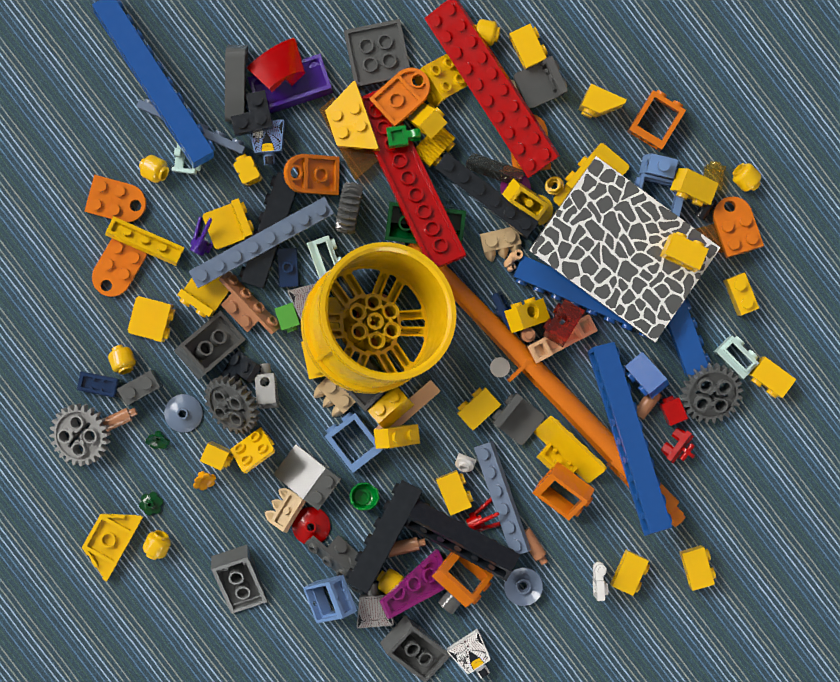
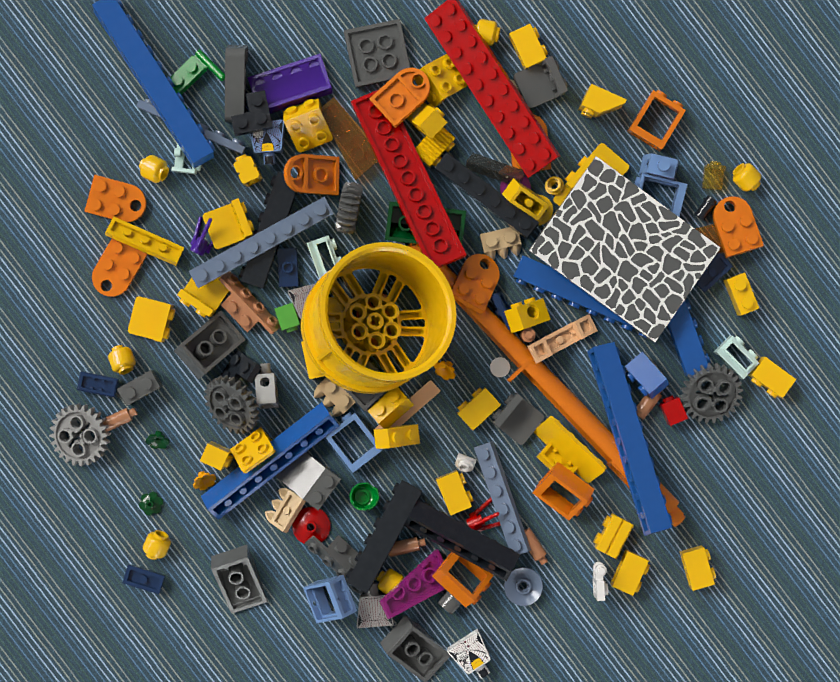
(109, 540): yellow wing -> none
(143, 579): none -> dark blue plate
(190, 406): sand blue dish -> none
(193, 70): none -> plate
(278, 64): red slope -> none
(287, 447): none -> blue brick
(307, 125): none -> yellow bracket
(350, 121): yellow wing -> none
(399, 136): green plate -> none
(445, 370): none -> light orange plant
(474, 284): none -> orange plate
(513, 256): light nougat arm -> none
(570, 314): clear red brick -> none
(613, 535): none -> yellow brick
(674, 452): red hips -> none
(684, 251): yellow brick -> none
(694, 187): yellow brick -> none
(714, 271): none -> dark blue plate

